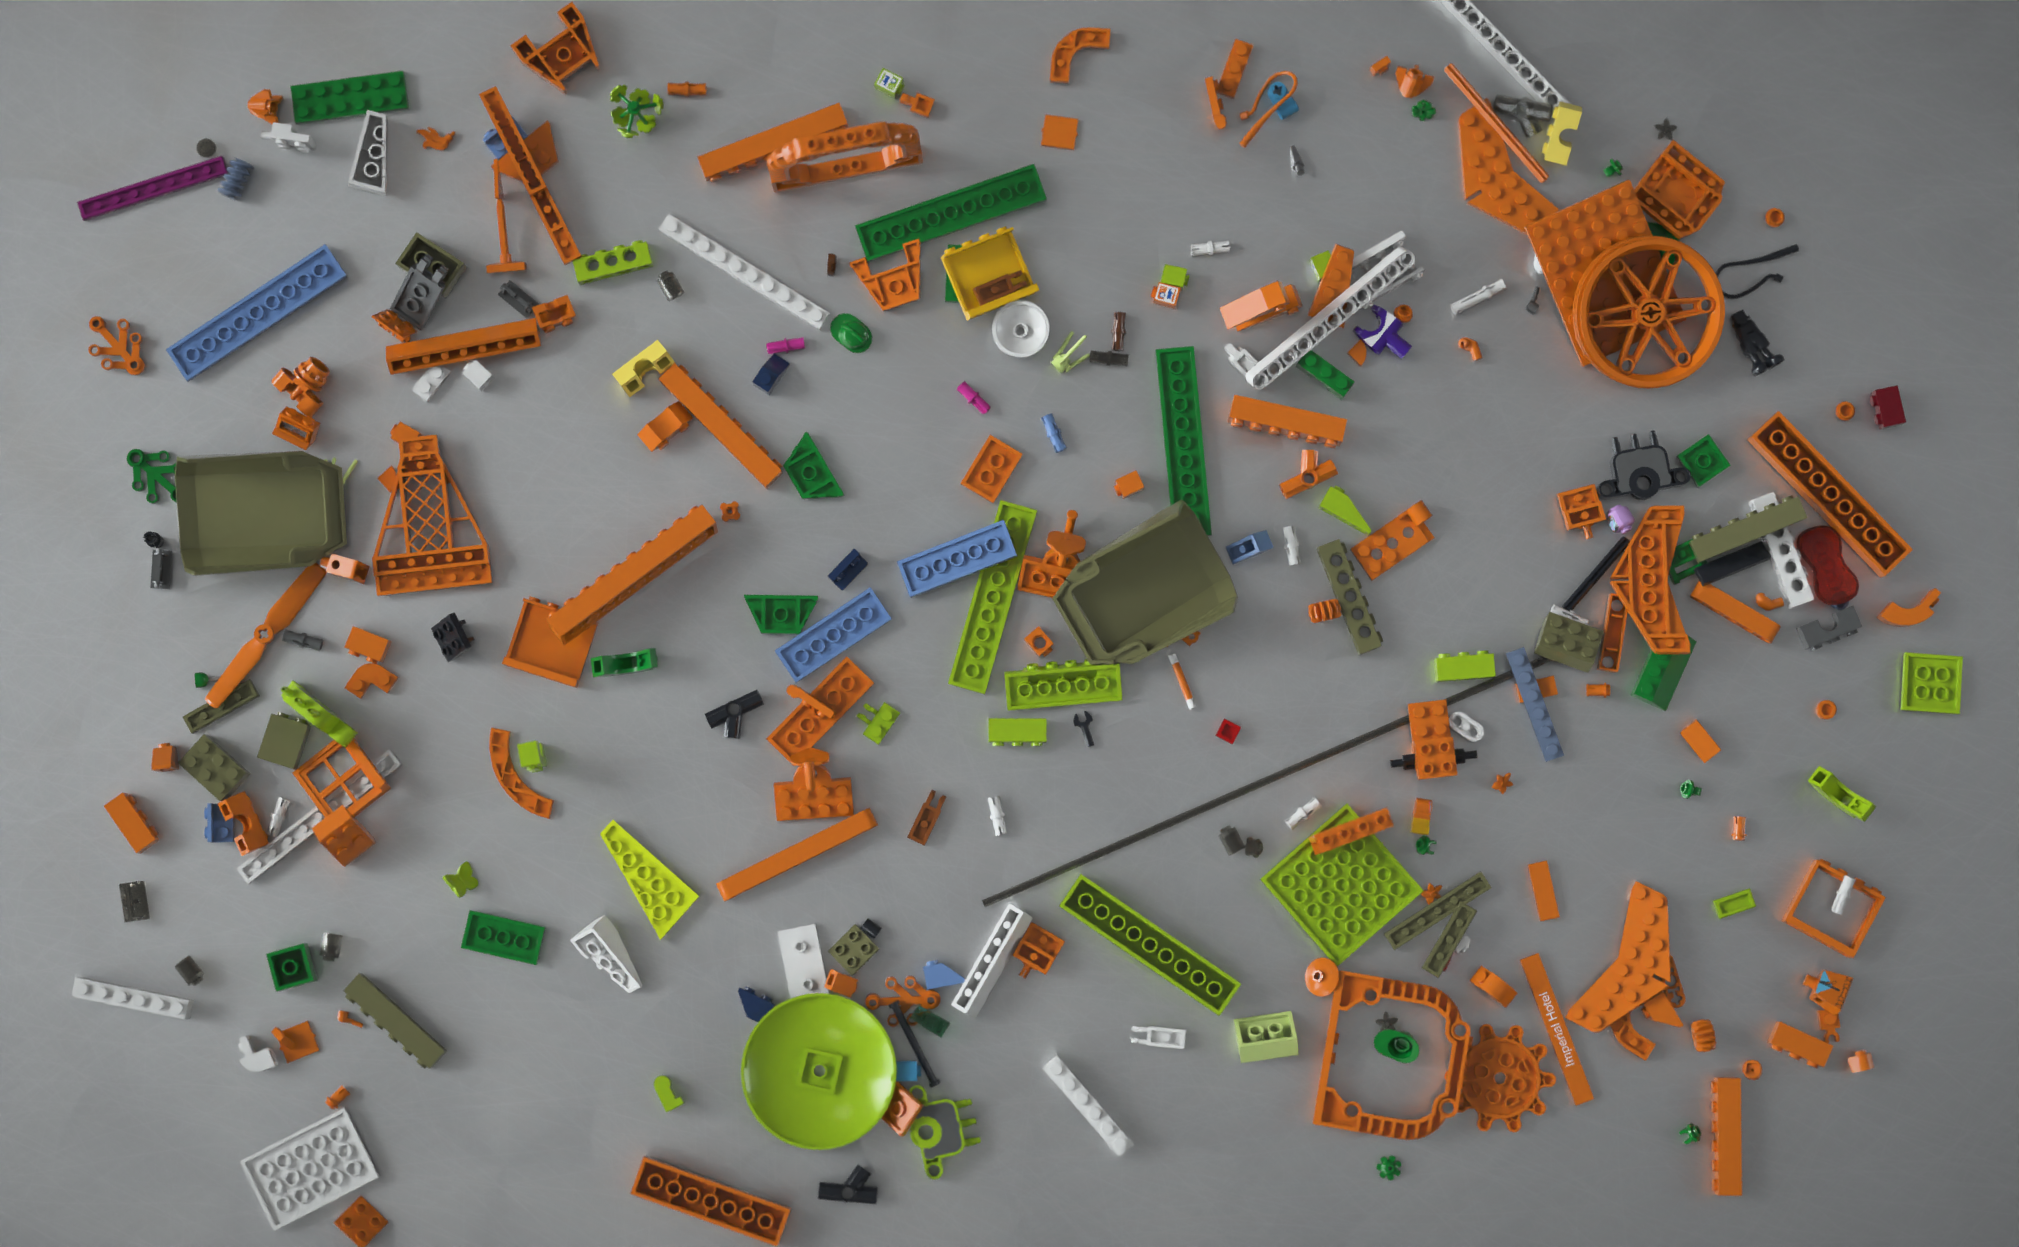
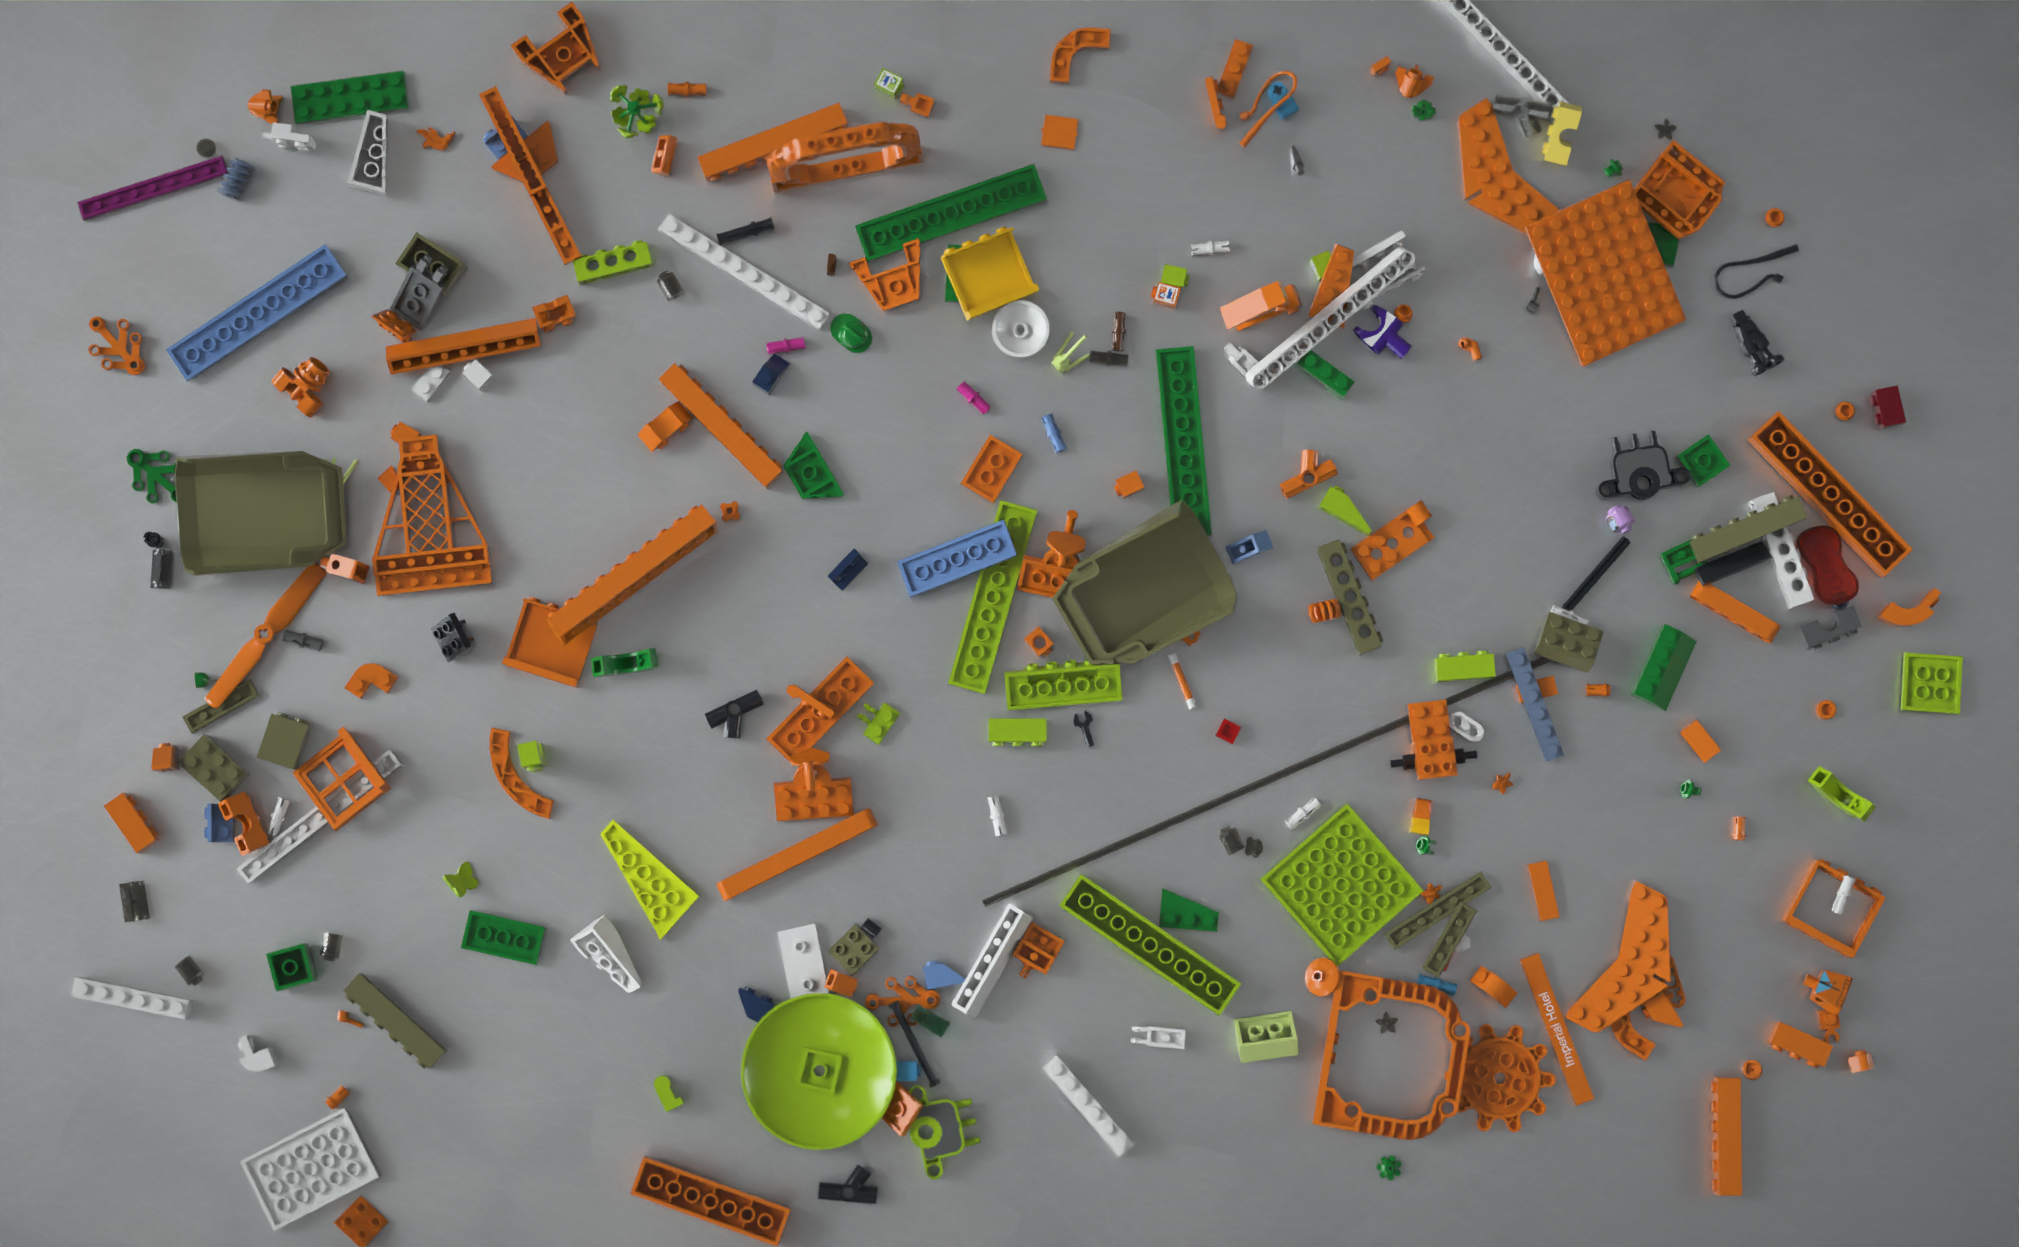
(289, 1043): orange tile -> none
(296, 428): orange window -> none
(303, 1039): orange piece -> none
(318, 713): lime piece -> none
(343, 835): orange brick -> none
(368, 645): orange brick -> none
(506, 263): orange piece -> none
(517, 298): dark grey hinge -> none
(652, 358): light yellow arch -> none
(664, 155): none -> orange brick
(745, 231): none -> black pin
(781, 612): green wing -> none
(833, 635): medium blue plate -> none
(926, 820): dark orange hinge -> none
(997, 288): dark orange hinge -> none
(1185, 914): none -> green wing
(1287, 421): orange brick -> none
(1292, 545): white pin -> none
(1351, 831): orange panel -> none
(1358, 352): orange tile -> none
(1397, 1045): green piece -> none
(1446, 987): none -> dark azure pin
(1485, 293): white pin -> none
(1496, 123): orange axle -> none
(1581, 509): orange plate -> none
(1613, 635): orange piece -> none
(1647, 591): orange wing -> none
(1692, 361): orange wheel -> none
(1693, 1132): green plate -> none
(1703, 1035): orange gear -> none
(1734, 903): lime tile -> none
(1768, 604): orange arm -> none

